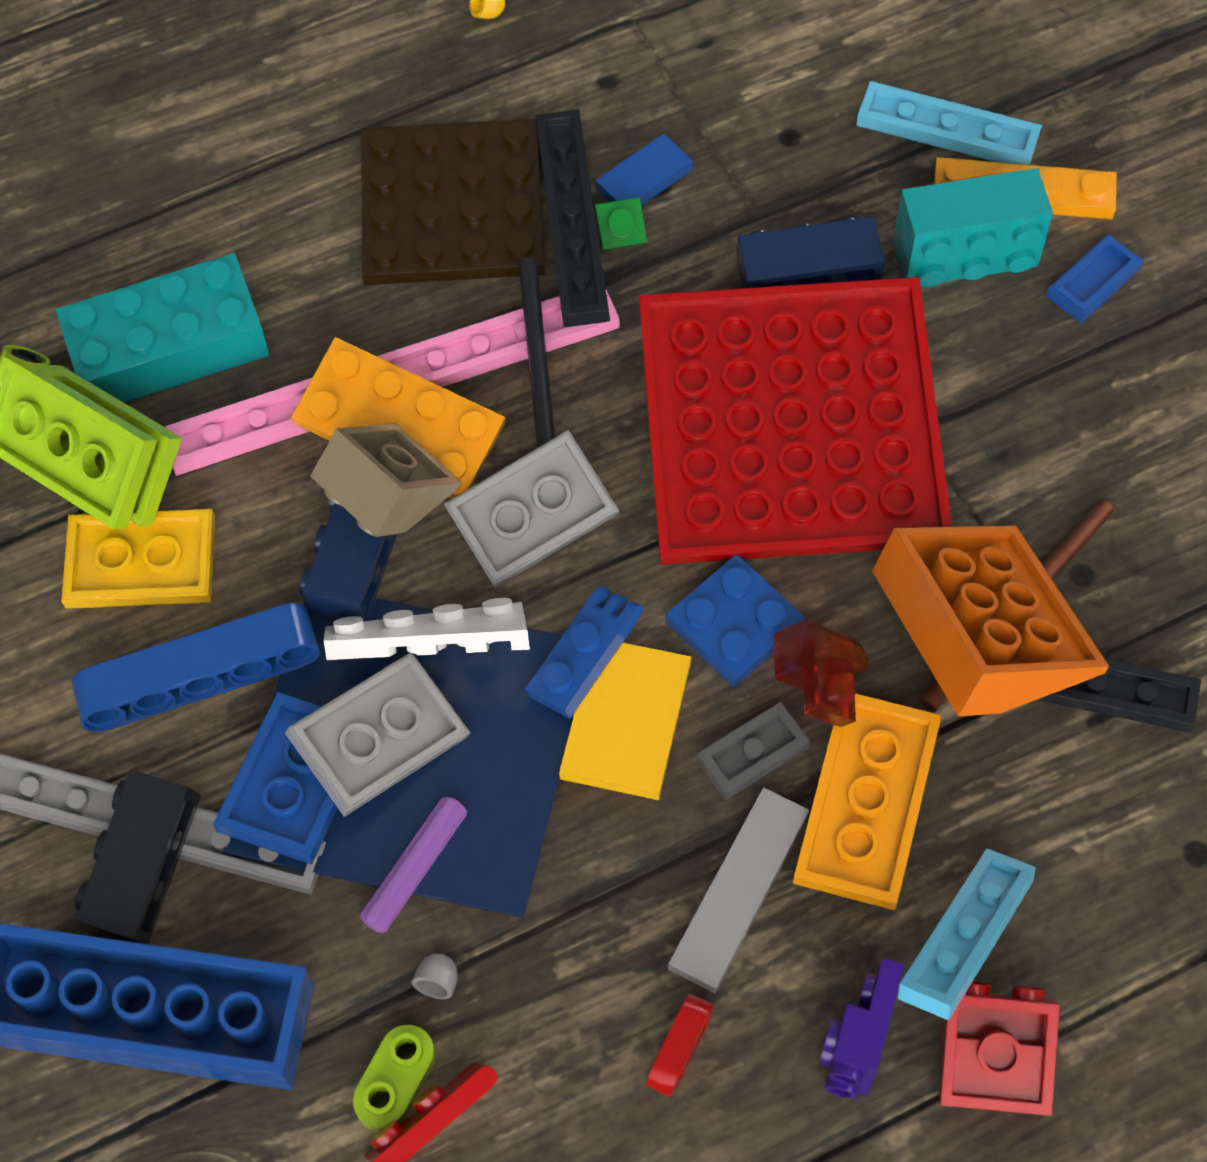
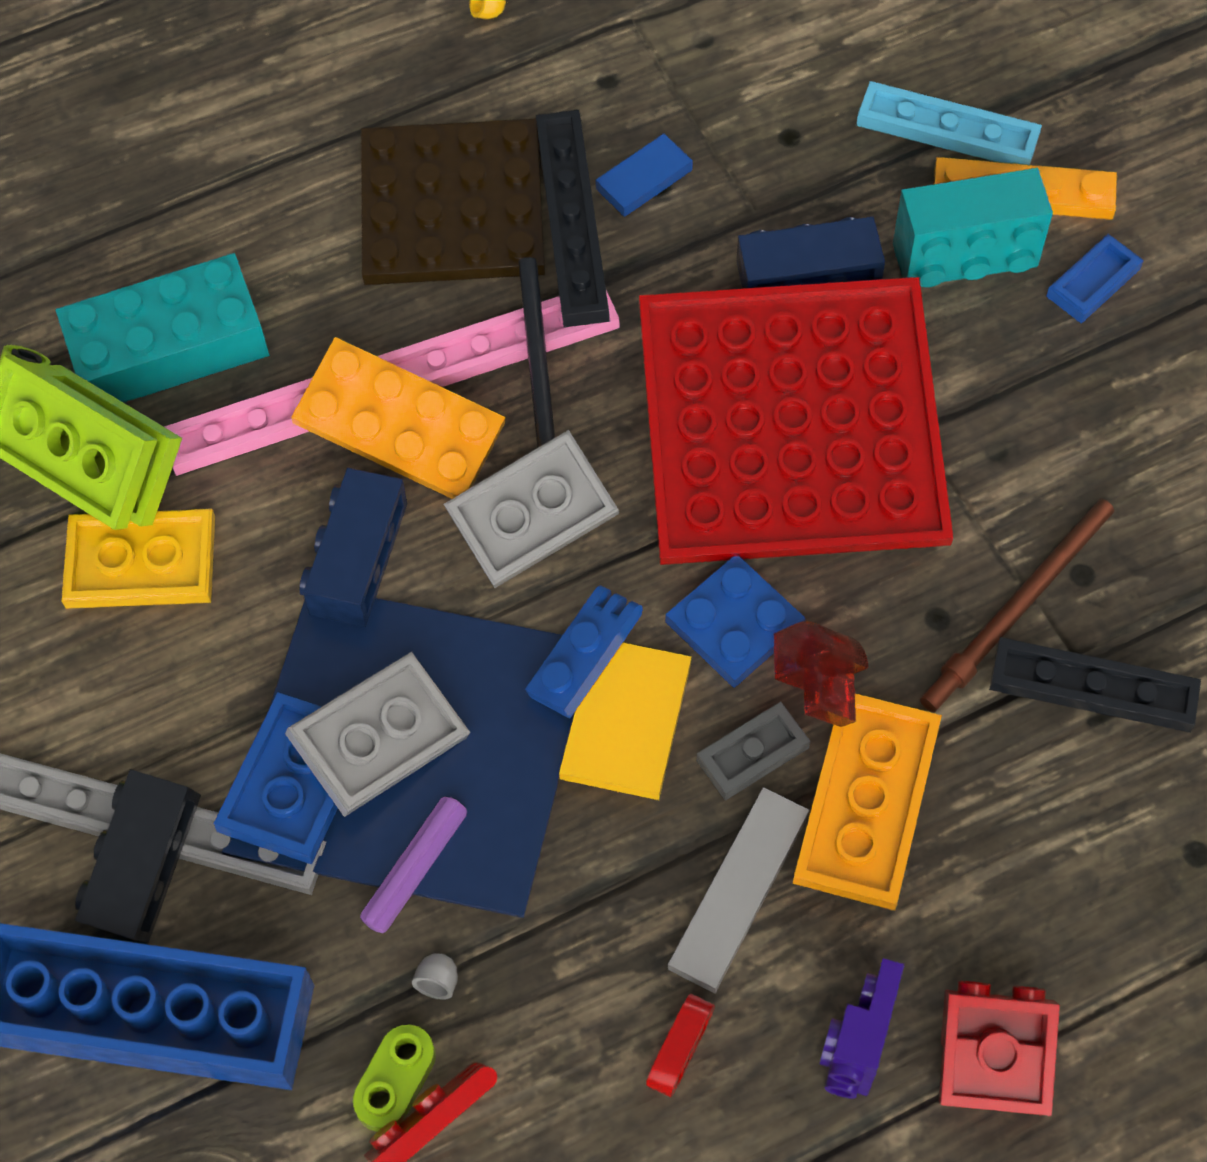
(195, 667): blue beam -> none
(382, 478): dark tan slope -> none
(430, 632): white wing -> none
(620, 224): green plate -> none
(966, 934): medium azure plate -> none
(985, 616): orange slope -> none

